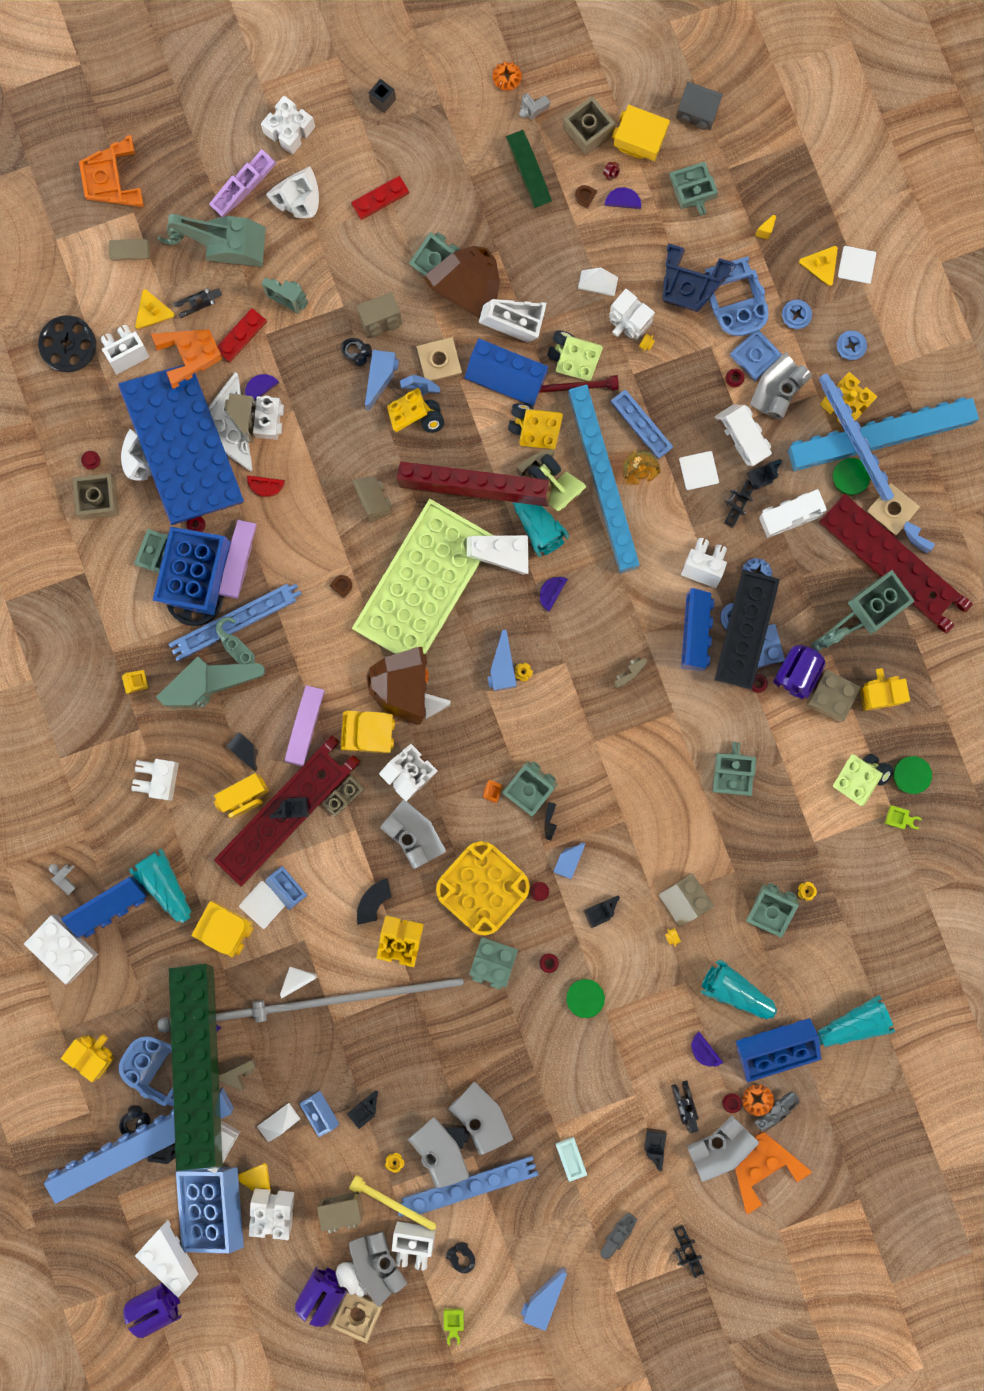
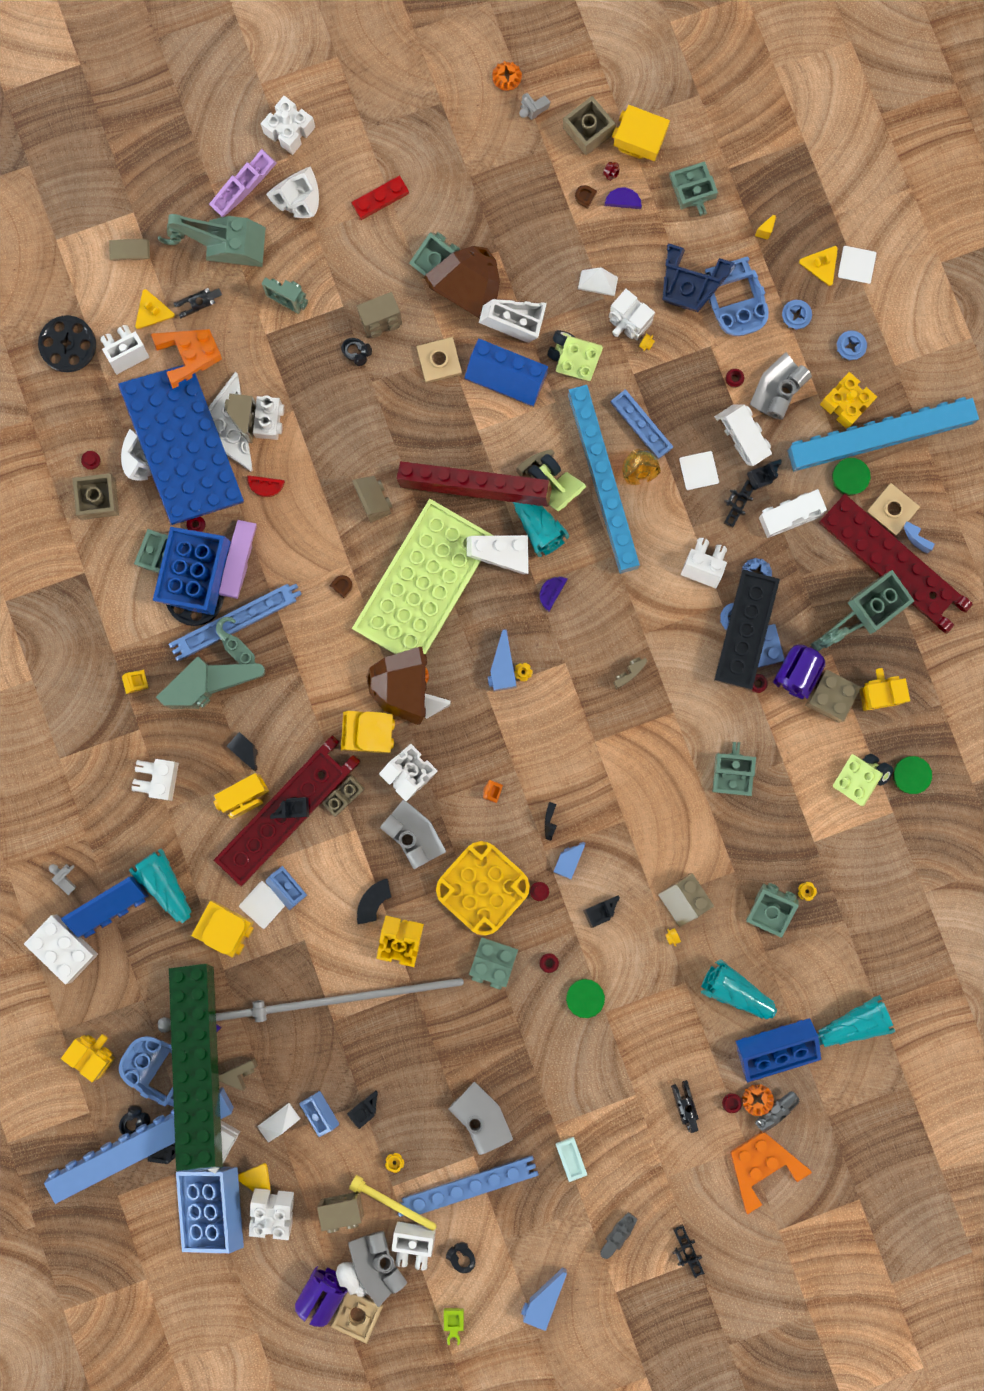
(102, 178): orange wing -> none
(155, 1301): dark purple cylinder -> none
(167, 1260): white wedge -> none
(241, 335): red plate -> none
(260, 385): dark purple tile -> none
(296, 979): white slope -> none
(304, 726): lavender slope -> none
(381, 372): medium blue slope -> none
(382, 95): black brick -> none
(413, 407): yellow plate -> none
(425, 385): medium blue slope -> none
(436, 1141): light grey panel -> none
(458, 1133): black brick -> none
(528, 168): dark green slope -> none
(530, 787): sand green plate -> none
(535, 427): yellow plate -> none
(610, 383): dark red piece -> none
(655, 1146): black slope -> none
(696, 630): blue slope -> none
(699, 106): dark grey slope -> none
(703, 1051): dark purple tile -> none
(717, 1161): light grey panel -> none
(755, 355): medium blue tile -> none
(859, 443): medium blue hinge -> none
(900, 818): lime plate -> none

